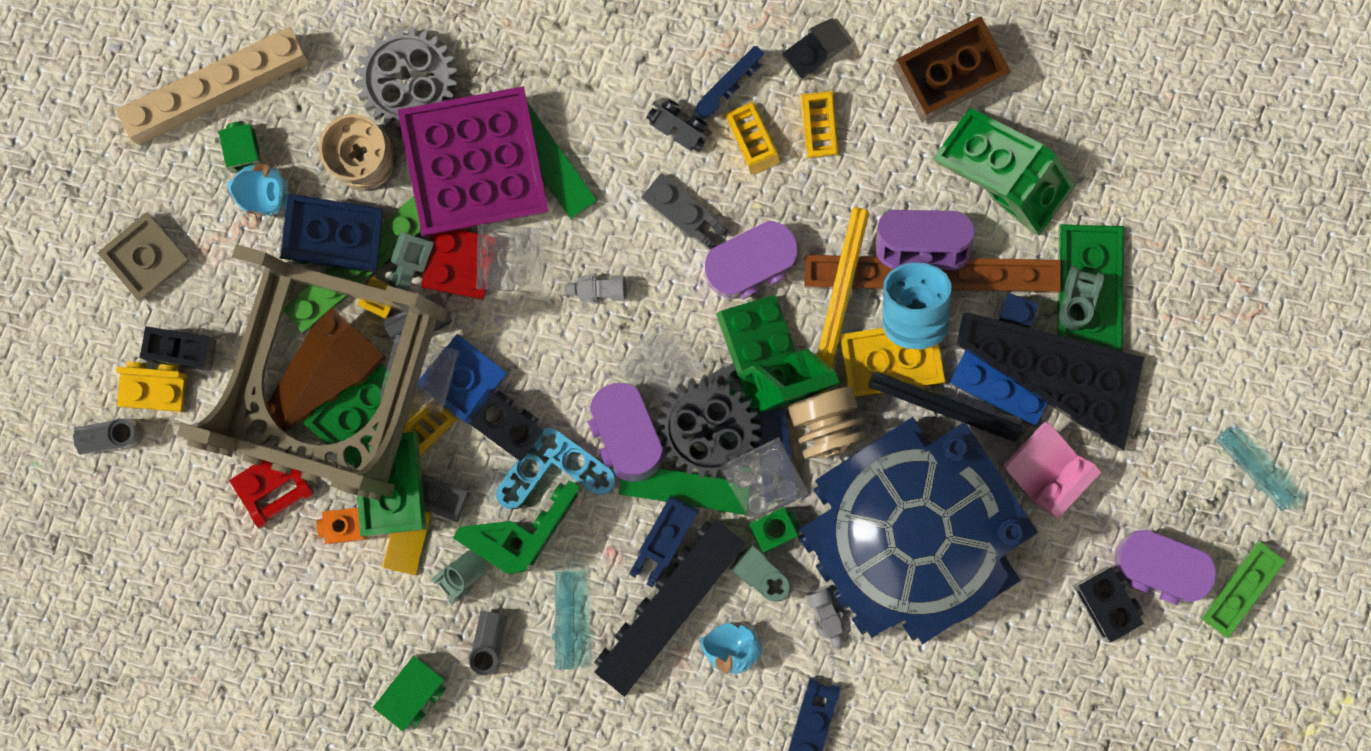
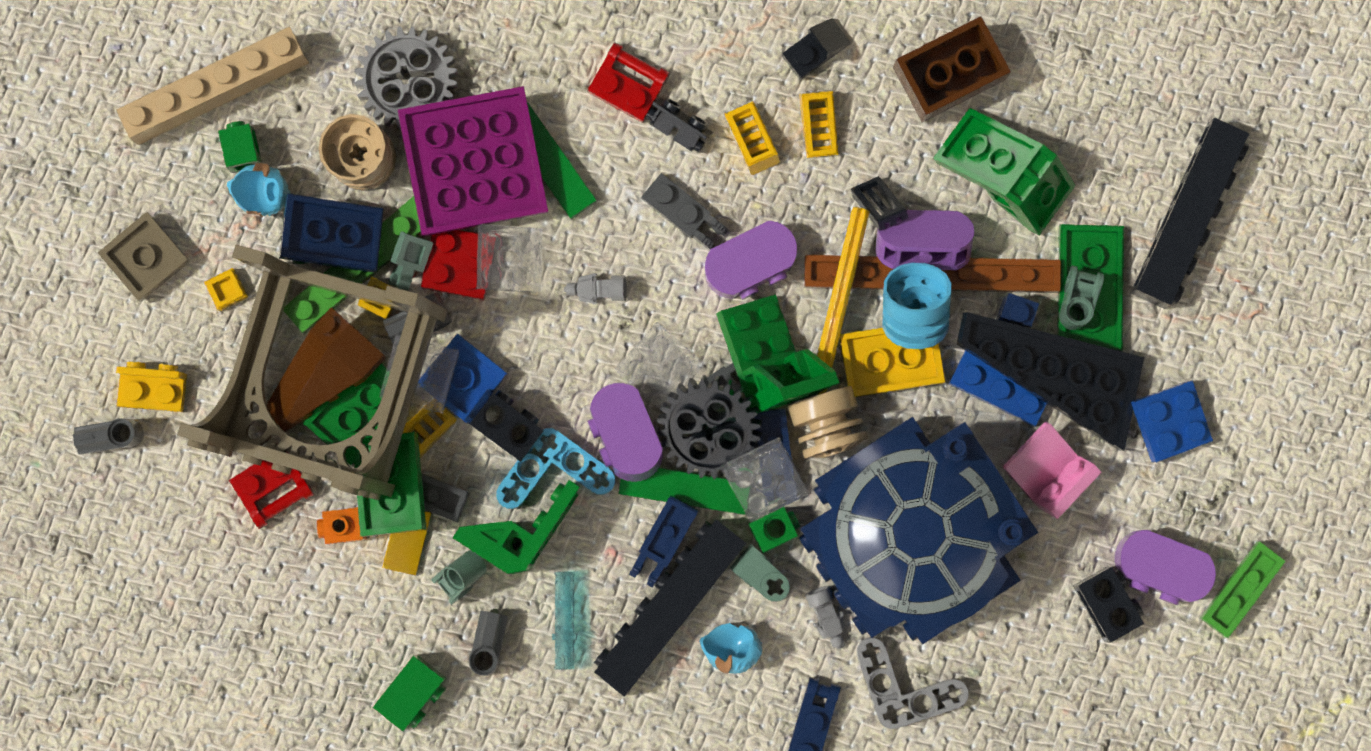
(178, 348): black brick -> none
(226, 289): none -> yellow tile
(623, 91): none -> red plate
(728, 83): dark blue hinge -> none
(887, 216): none -> black tile
(893, 695): none -> light grey beam
(945, 406): black axle -> none
(1172, 421): none -> blue plate
(1190, 213): none -> black brick
(1255, 469): clear light blue pin -> none

